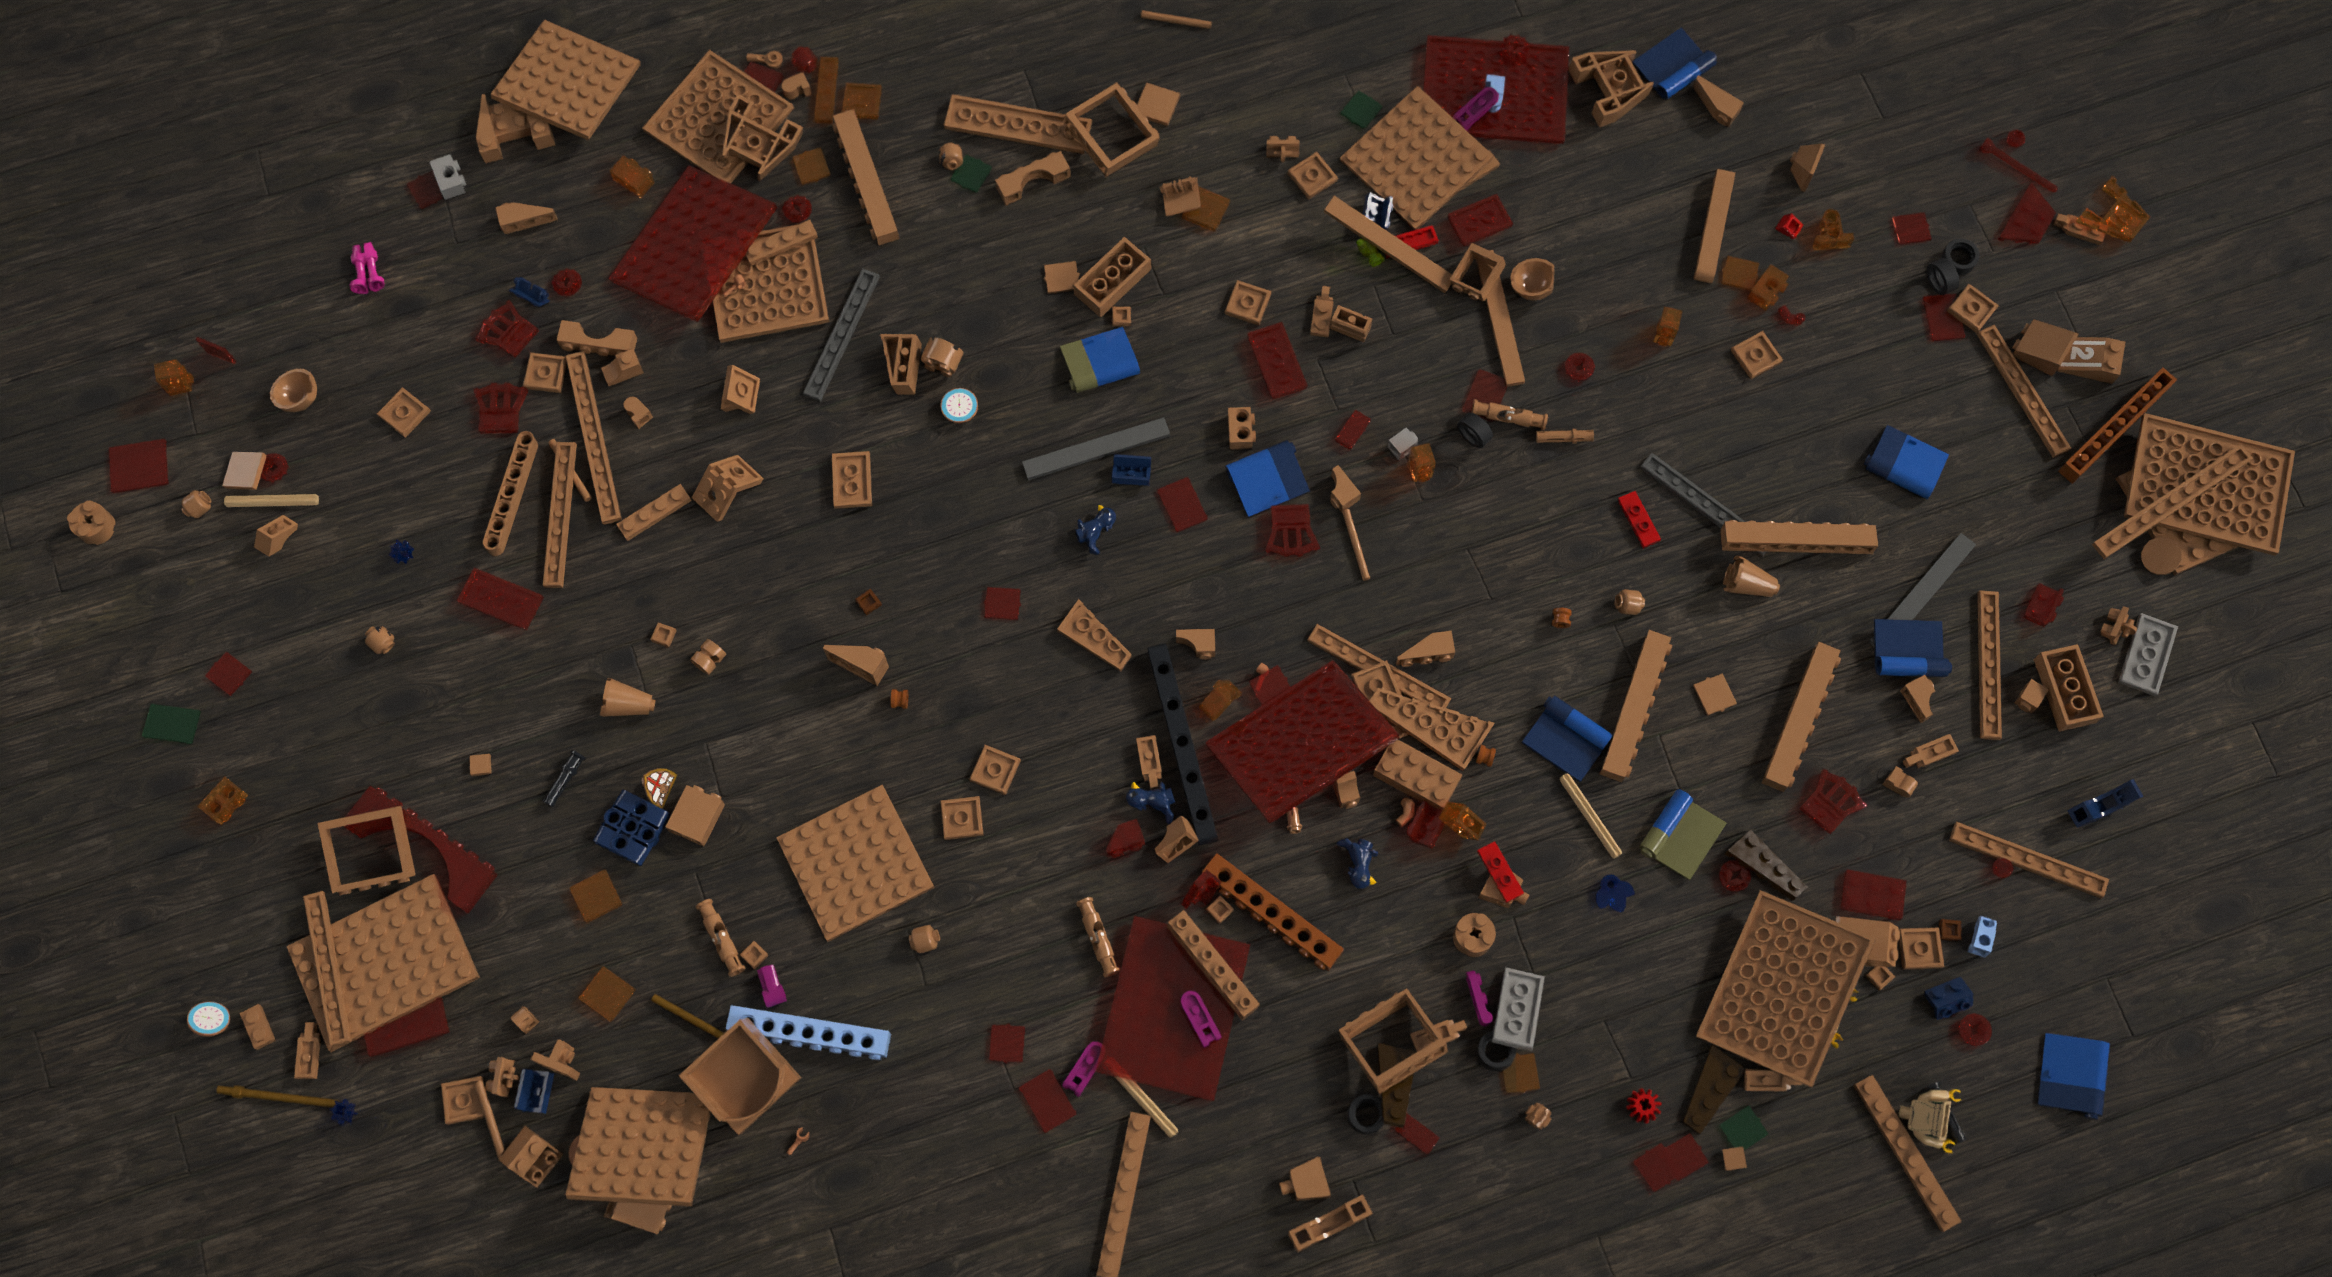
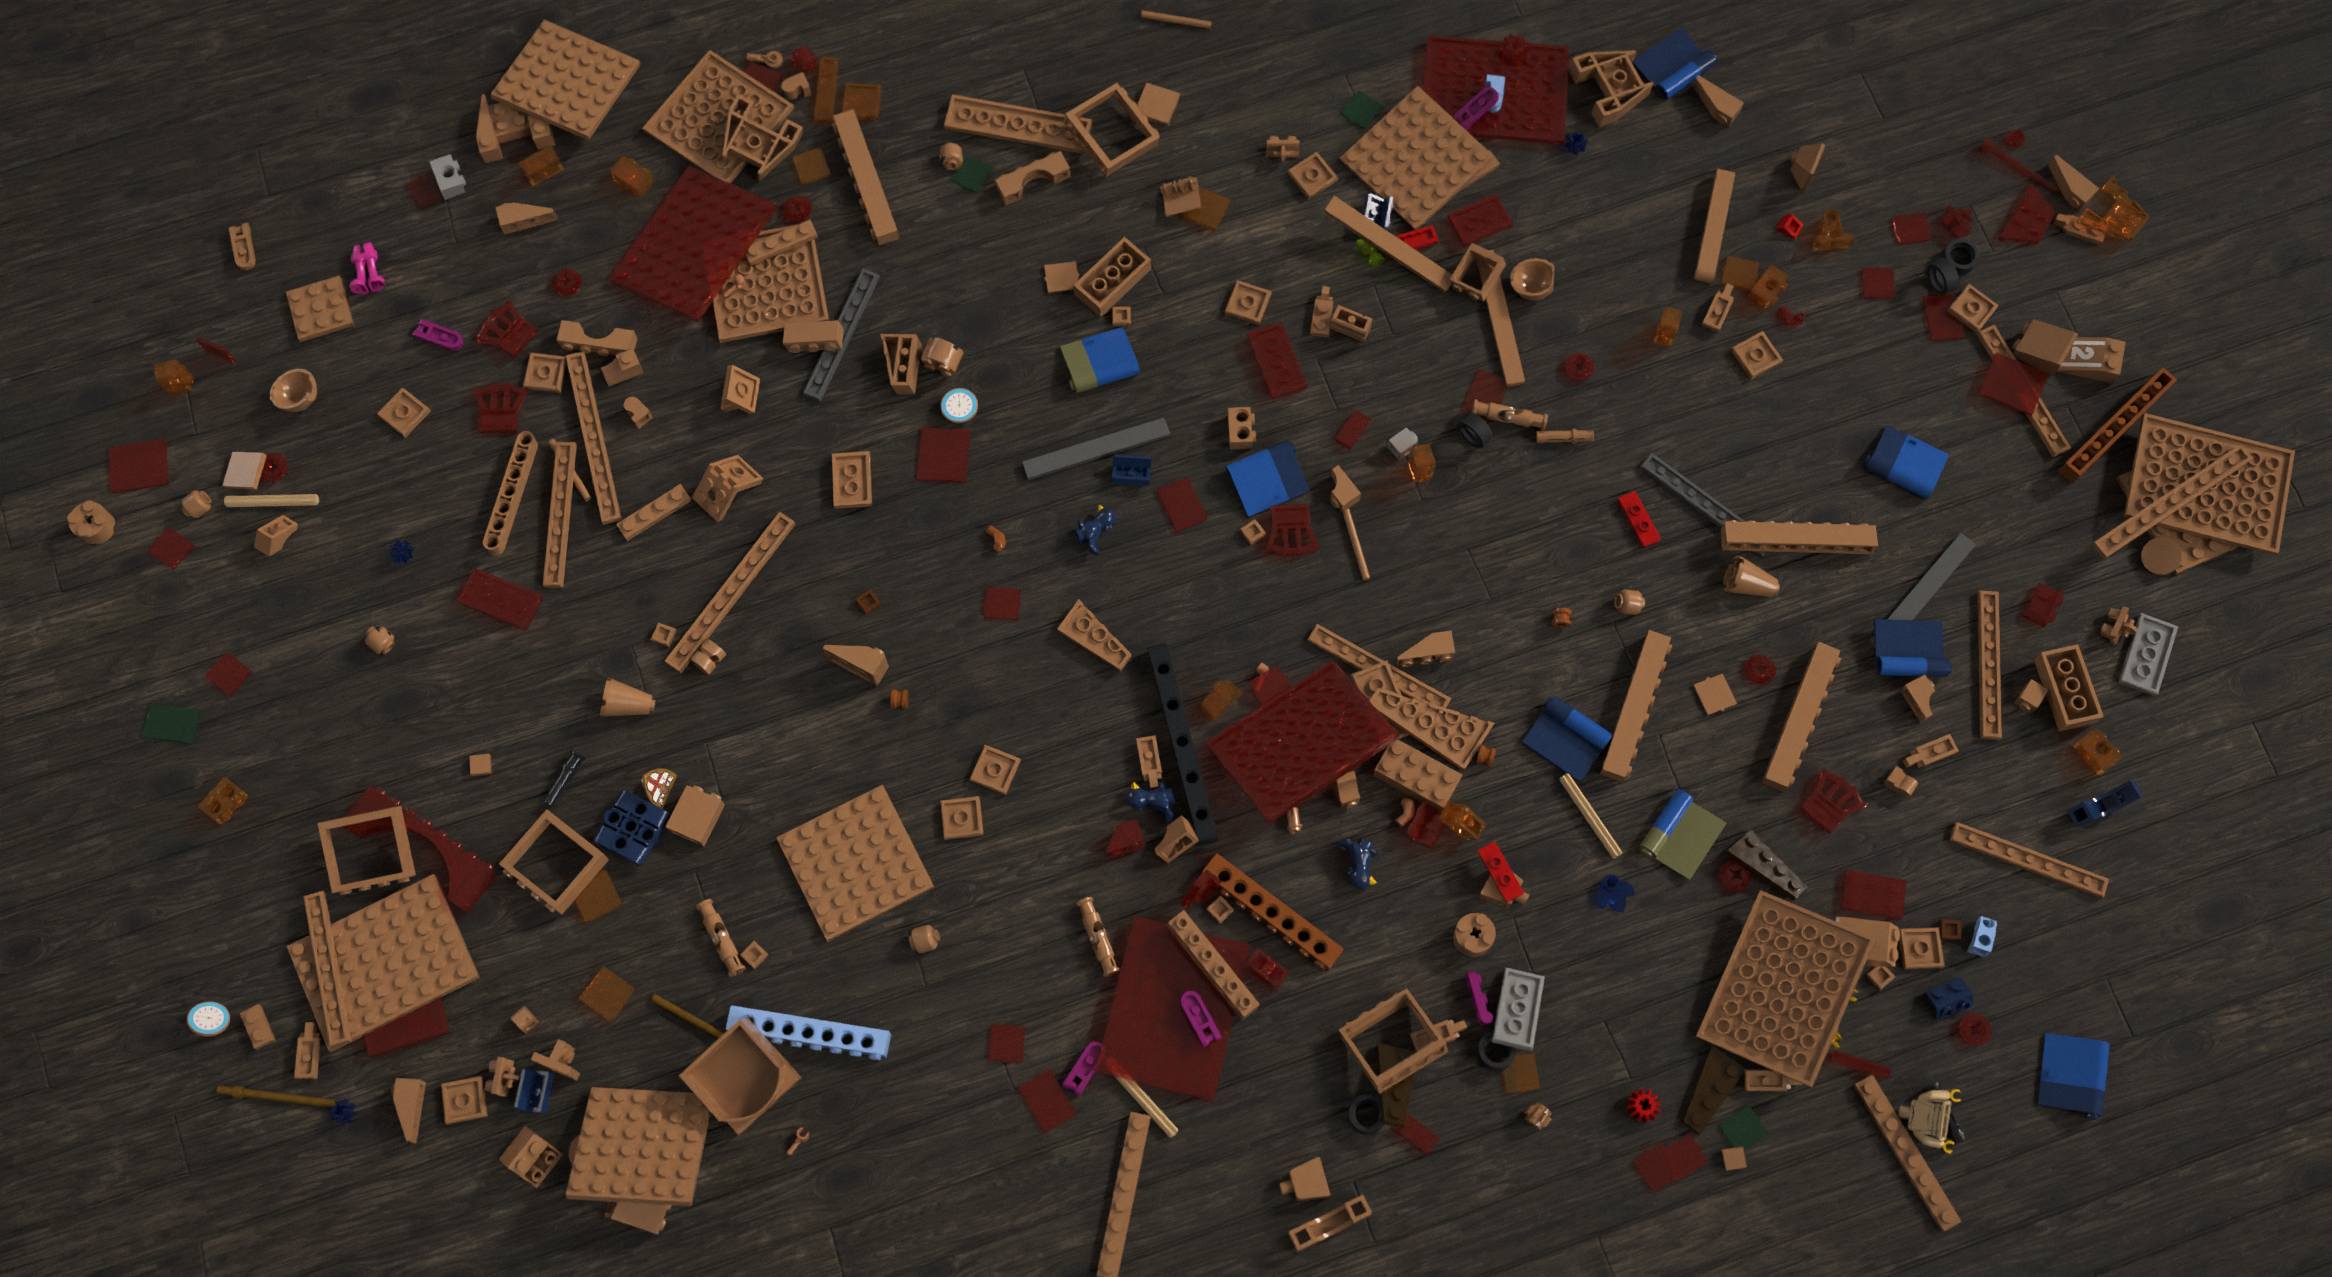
(171, 548): none -> clear red piece
(242, 246): none -> medium nougat plate
(320, 308): none -> medium nougat plate
(408, 1100): none -> medium nougat slope
(438, 335): none -> magenta plate
(489, 1118): medium nougat bar -> none
(536, 295): dark blue hinge -> none
(541, 165): none -> clear orange brick
(577, 884): none -> medium nougat window
(730, 592): none -> medium nougat plate
(772, 990): magenta piece -> none
(813, 336): none -> medium nougat brick
(944, 454): none -> clear red piece
(999, 538): none -> dark orange arm
(1200, 640): medium nougat arch -> none
(1252, 532): none -> medium nougat tile
(1267, 969): none -> clear red brick
(1576, 143): none -> clear blue gear
(1718, 309): none -> medium nougat hinge
(1755, 675): none -> clear red gear
(1860, 1064): none -> clear red axle
(1878, 282): none -> clear red piece
(1962, 226): none -> clear red hips
(2002, 868): clear red plate -> none
(2013, 384): none -> clear red piece
(2073, 185): none -> medium nougat slope
(2087, 749): none -> clear orange brick

